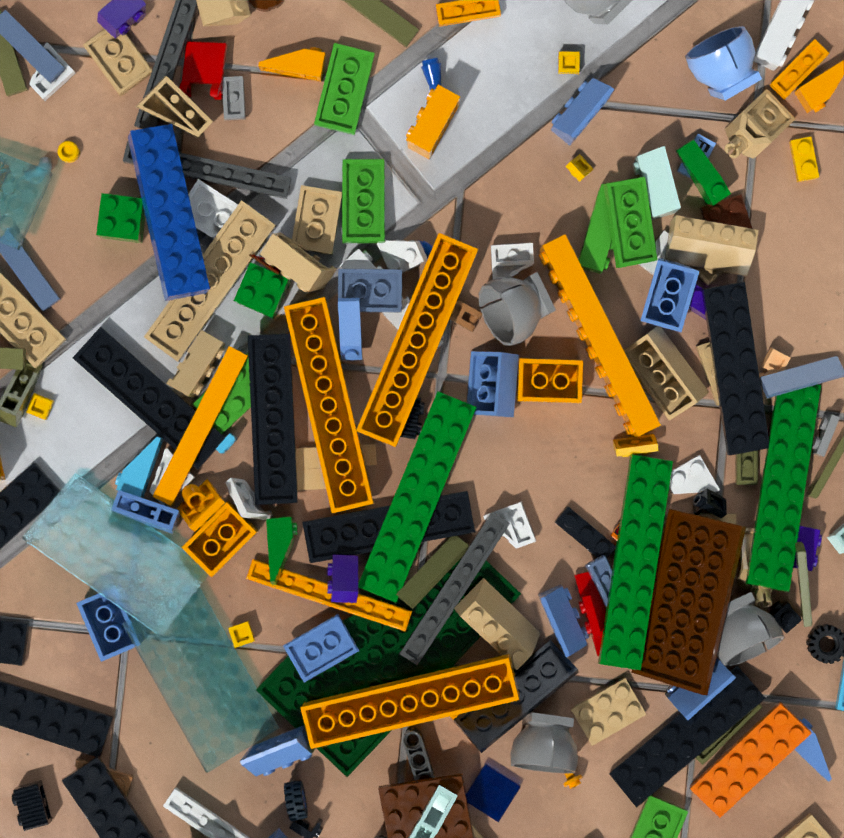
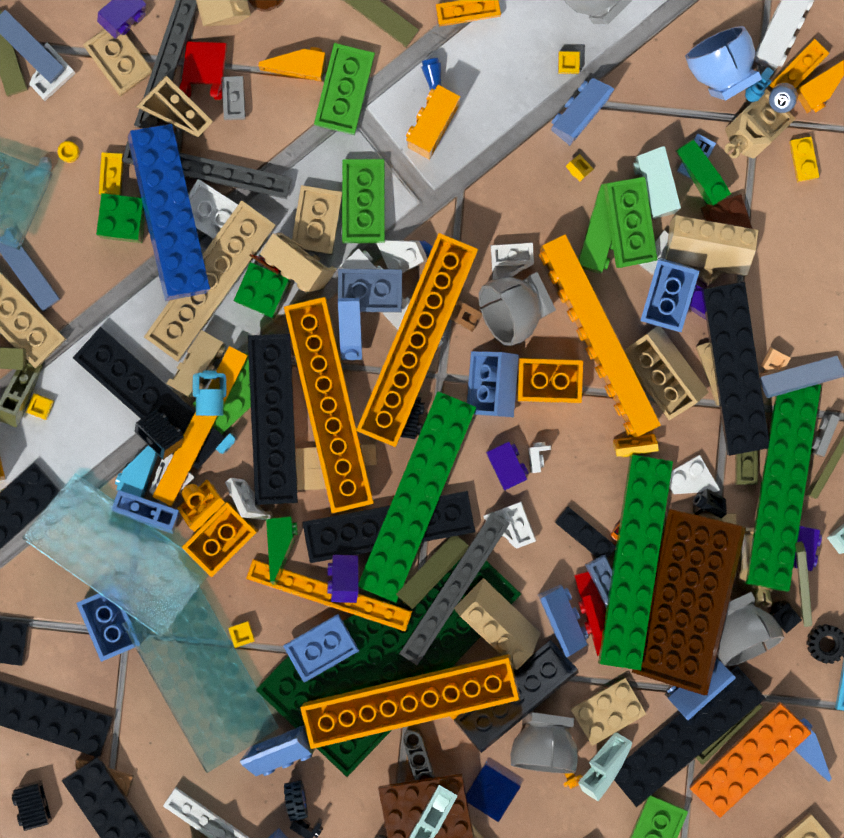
(111, 173): none -> yellow plate
(159, 433): none -> black brick
(209, 401): none -> medium azure piece
(507, 466): none -> dark purple brick
(537, 460): none -> white bracket
(605, 766): none -> light aqua slope
(757, 90): none -> dark azure plate
(783, 97): none -> sand blue head

